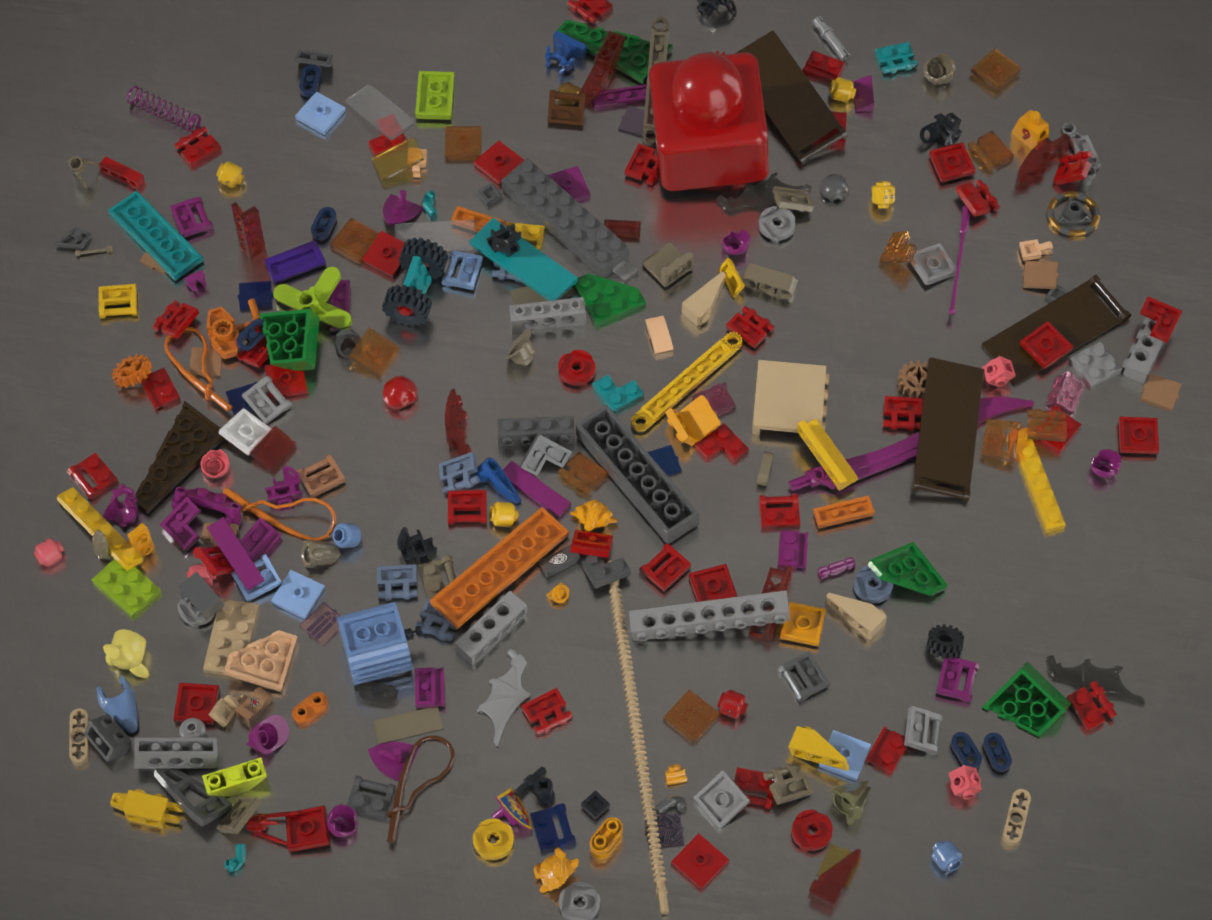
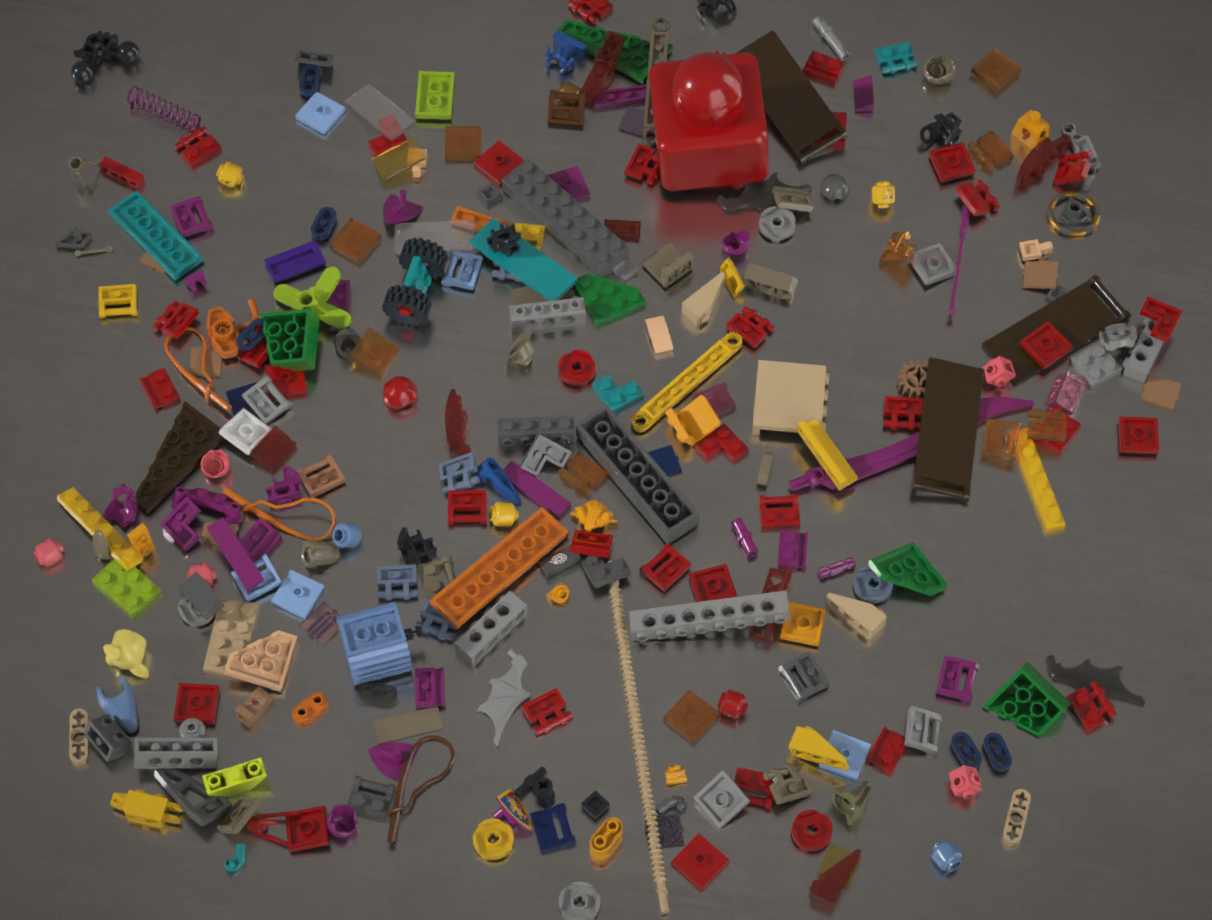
(97, 45): none -> black piece
(97, 471): red plate -> none
(131, 370): orange gear -> none
(215, 564): red plate -> none
(225, 708): tan slope -> none
(249, 231): clear red fence -> none
(259, 291): clear blue piece -> none
(269, 734): magenta piece -> none
(384, 254): red plate -> none
(427, 203): teal arm -> none
(555, 870): light orange hair -> none
(744, 537): none -> magenta pin
(842, 89): yellow head -> none
(843, 512): orange plate -> none
(945, 641): black tyre -> none
(1106, 463): magenta hair -> none
(1118, 336): none -> light grey plate

